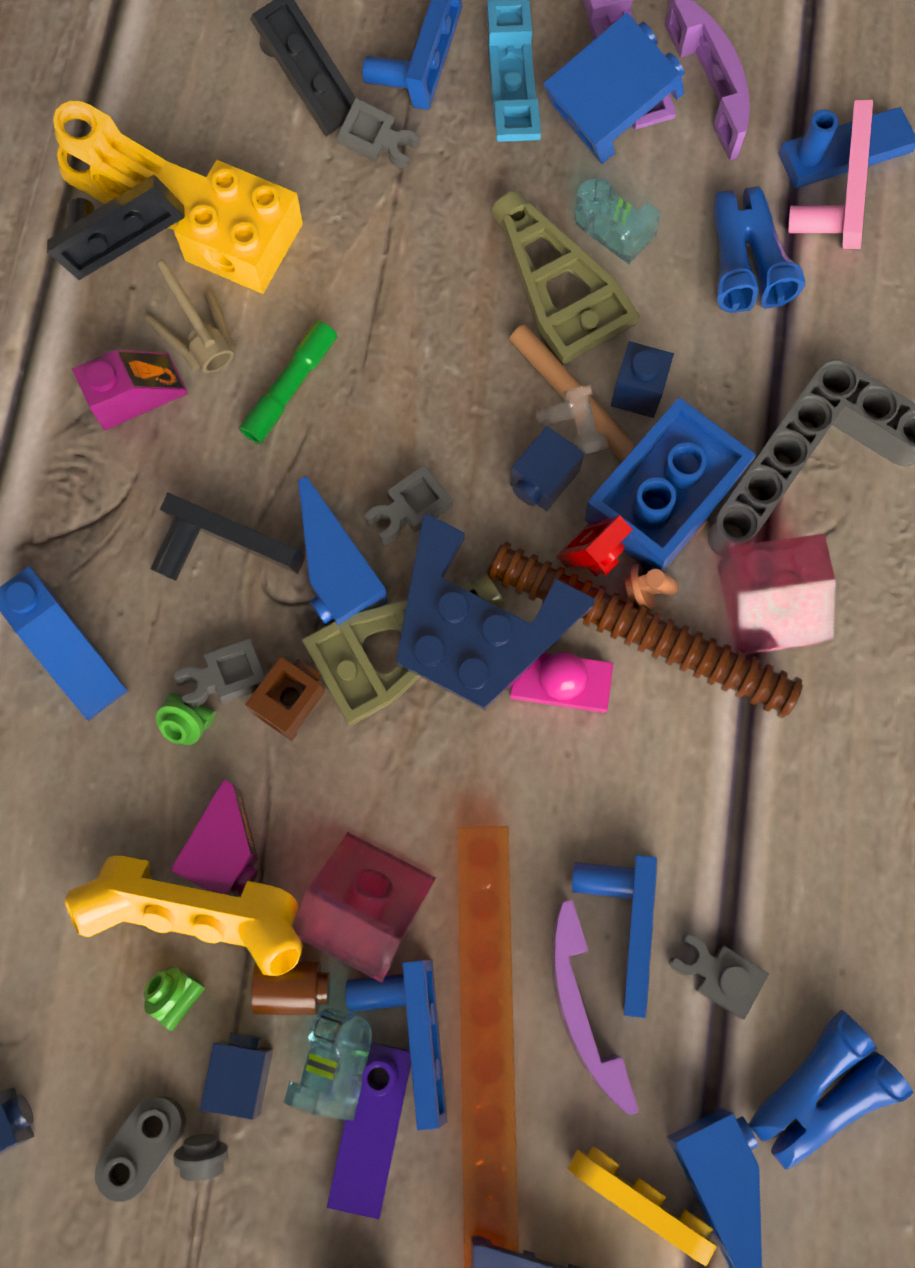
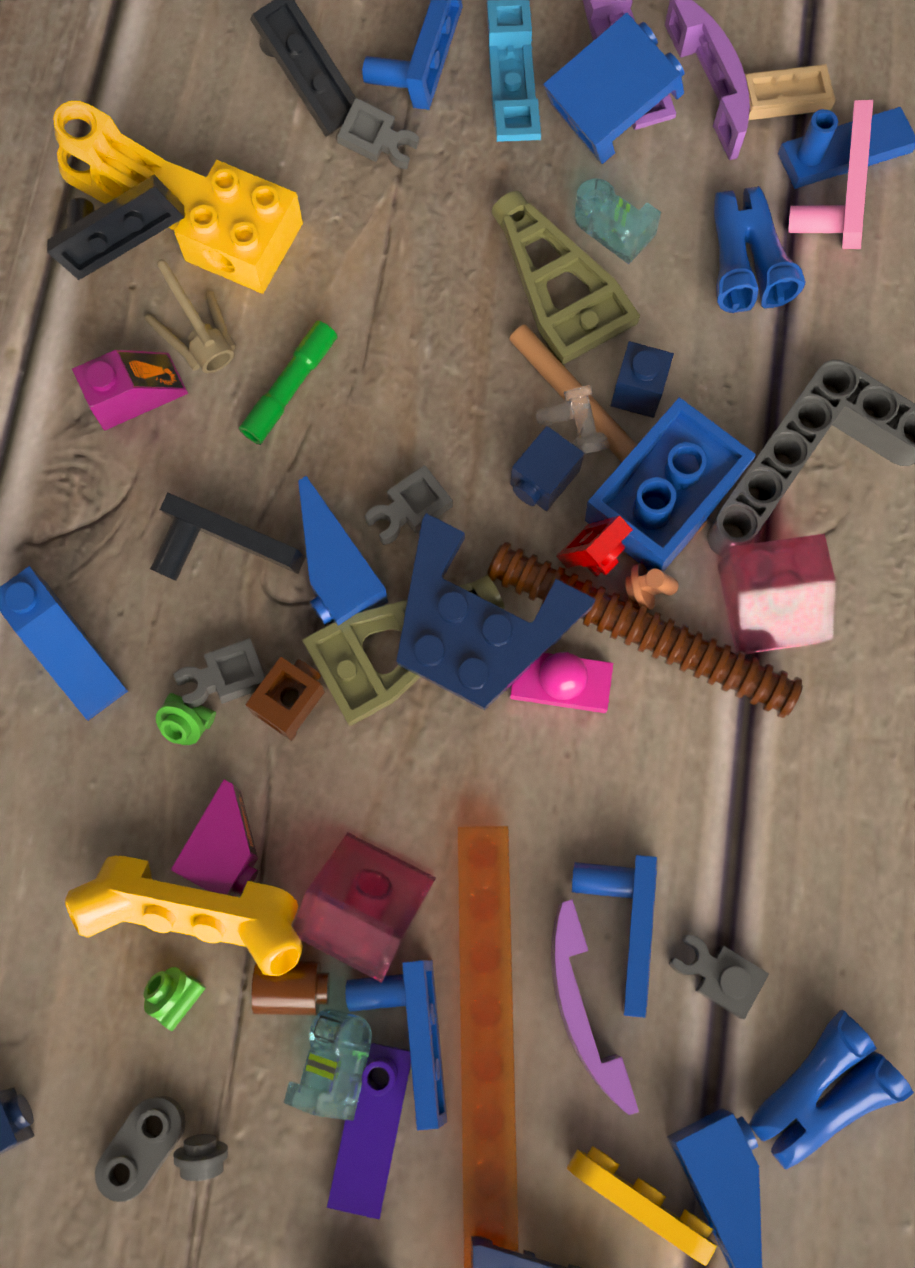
(237, 1077): dark blue brick -> none
(789, 91): none -> tan plate

